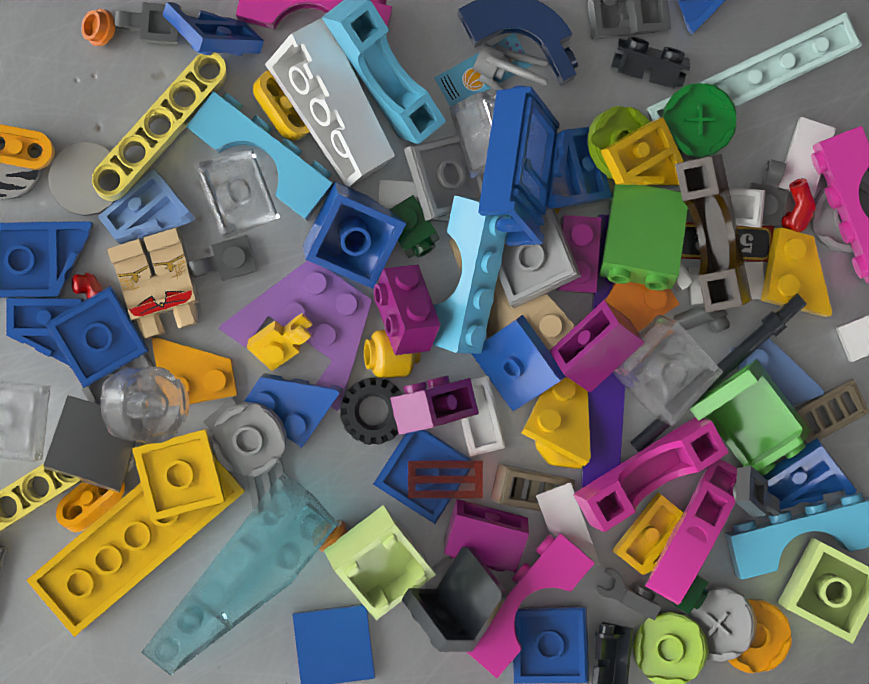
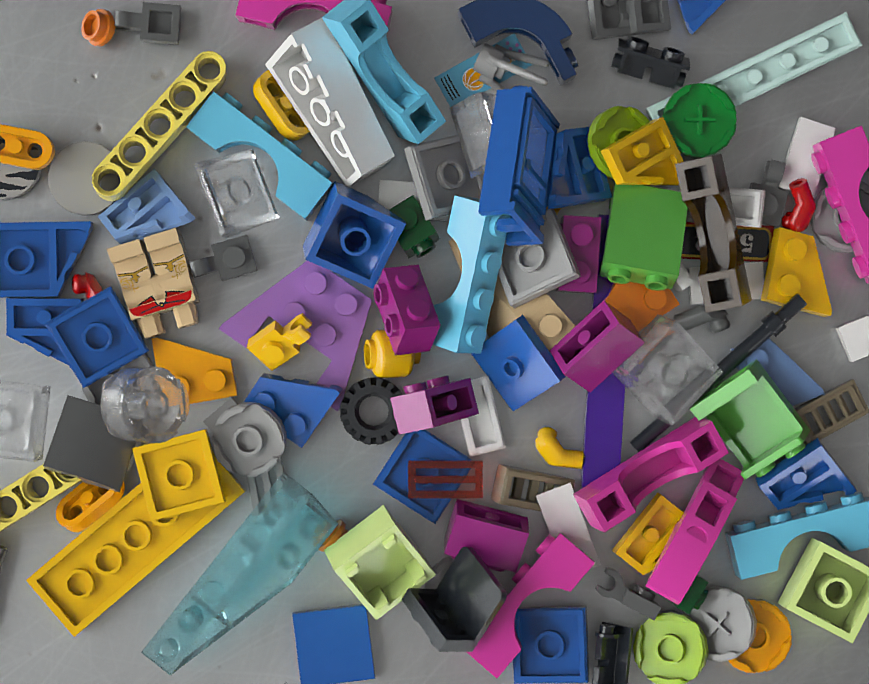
(214, 33): blue wing -> none
(562, 421): yellow wing -> none
(752, 493): dark grey plate -> none

